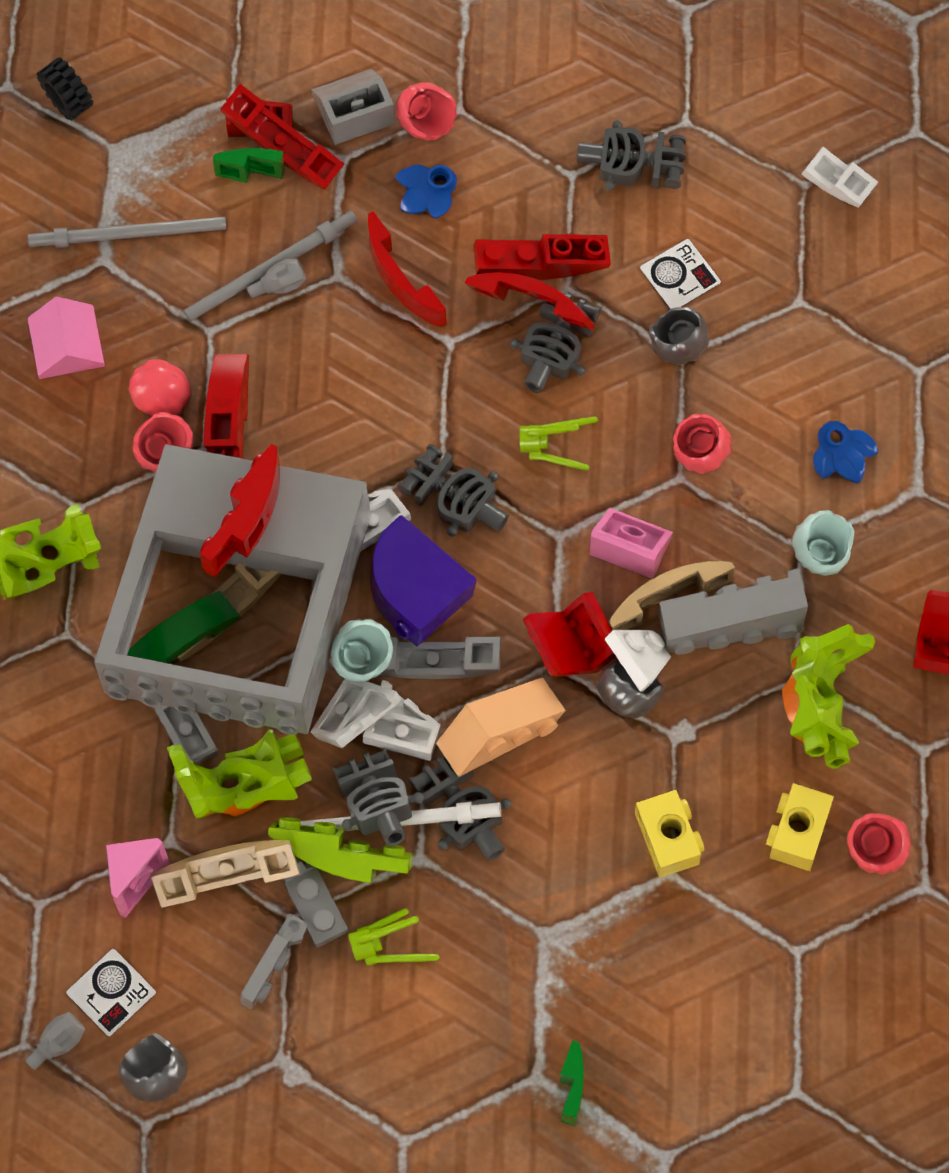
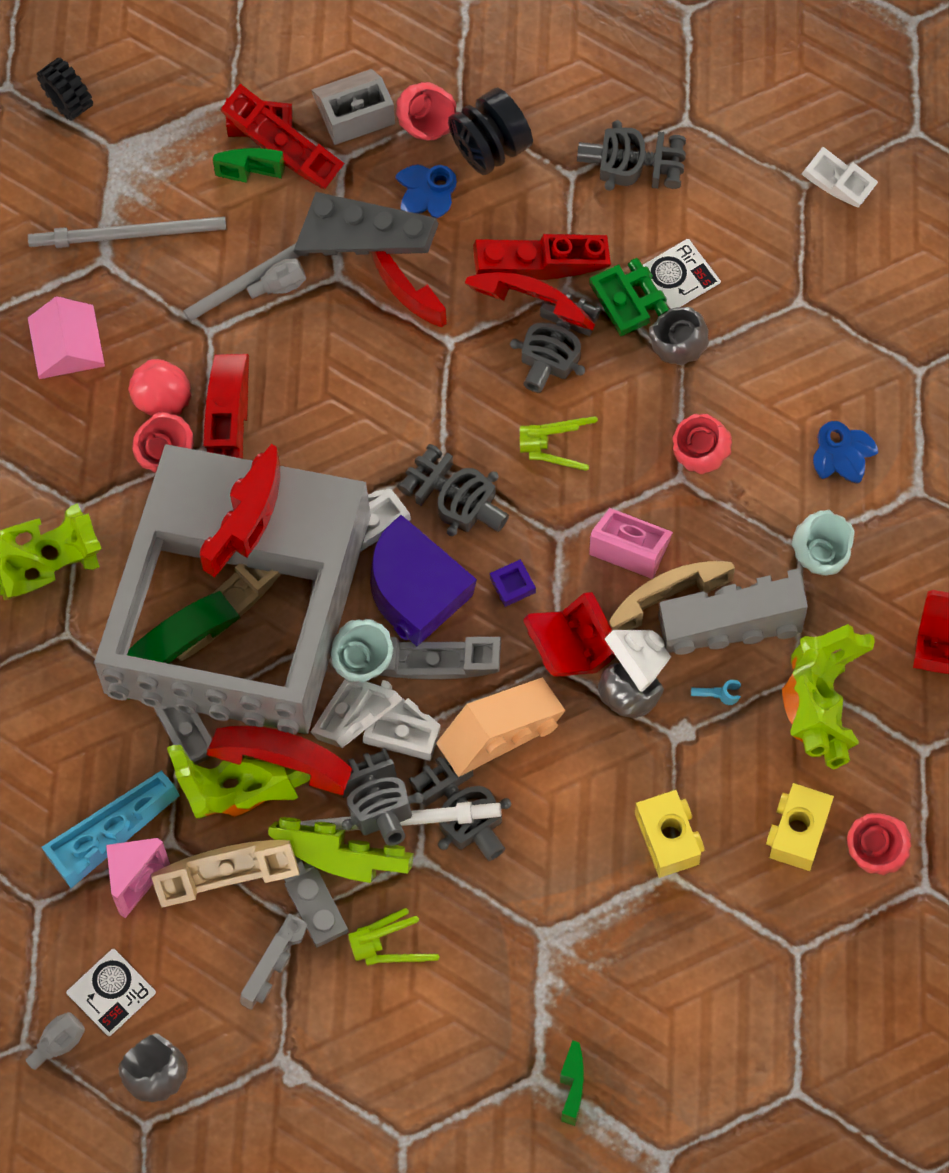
(84, 845): none -> medium azure wing
(284, 749): none -> red slope
(361, 227): none -> dark grey wing
(490, 131): none -> black wheel
(512, 583): none -> dark purple plate
(620, 299): none -> green plate
(719, 692): none -> medium azure hand

